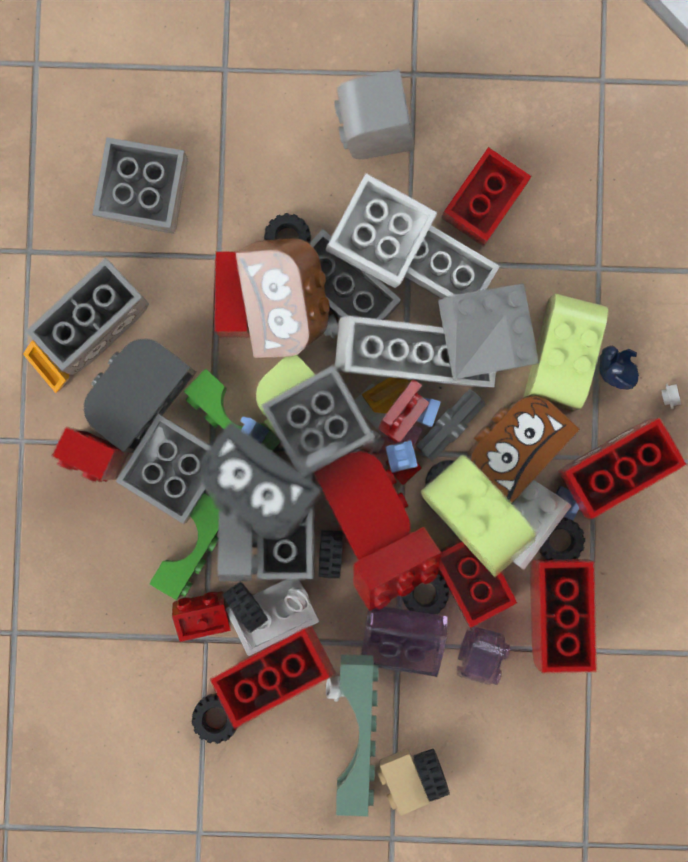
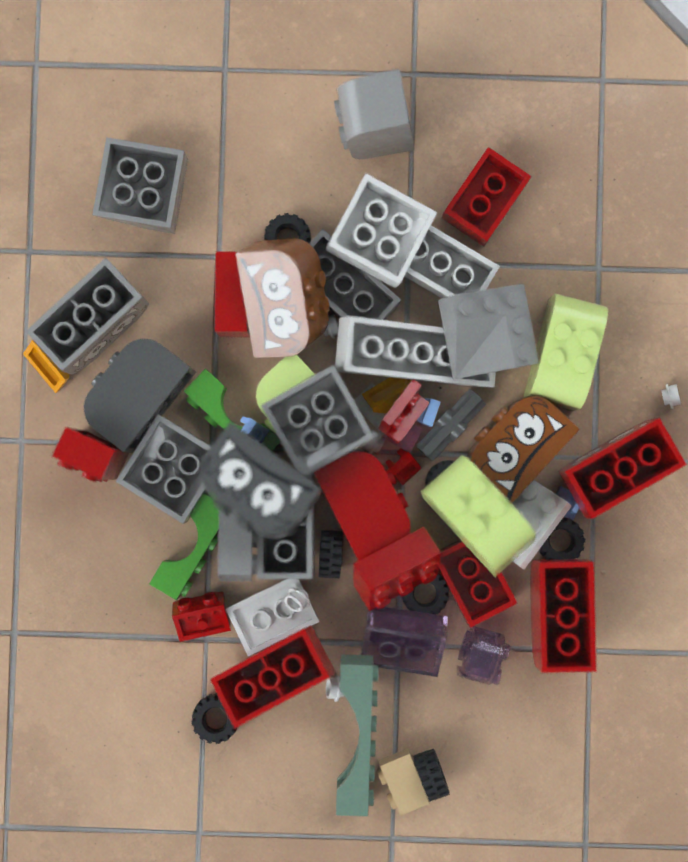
(245, 607): black tyre -> none
(401, 456): light blue tile -> none
(618, 368): dark blue hair -> none

